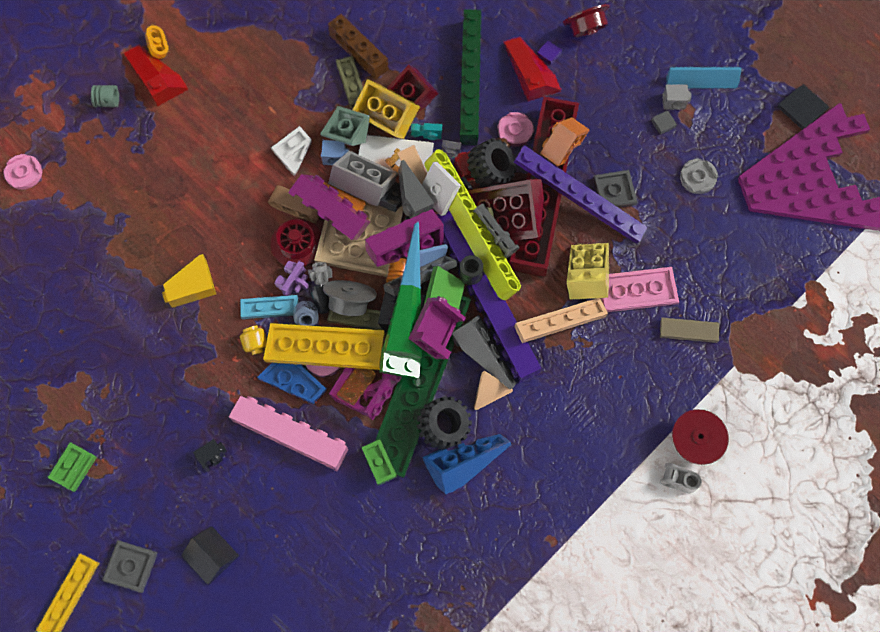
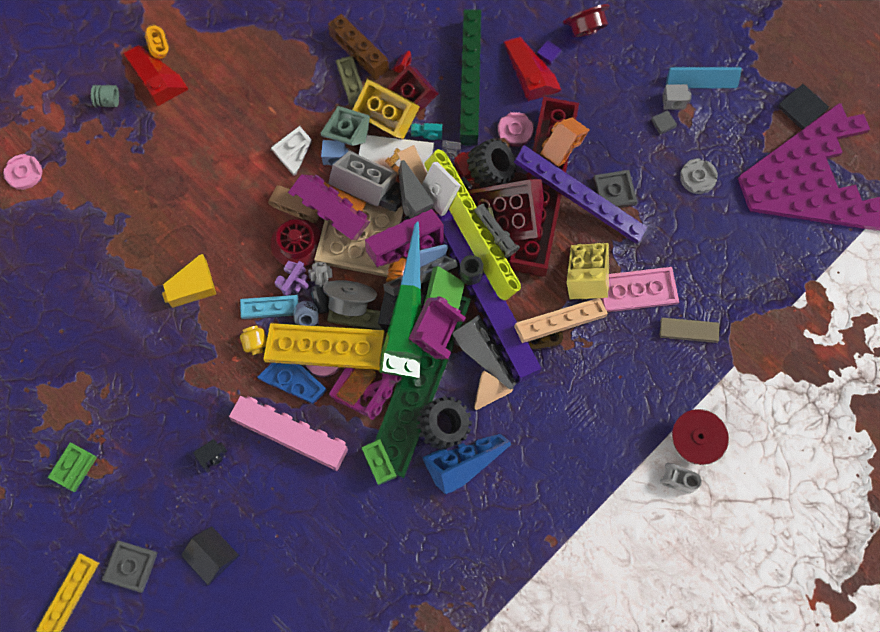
(402, 62): none -> red slope
(545, 342): none -> dark brown plate

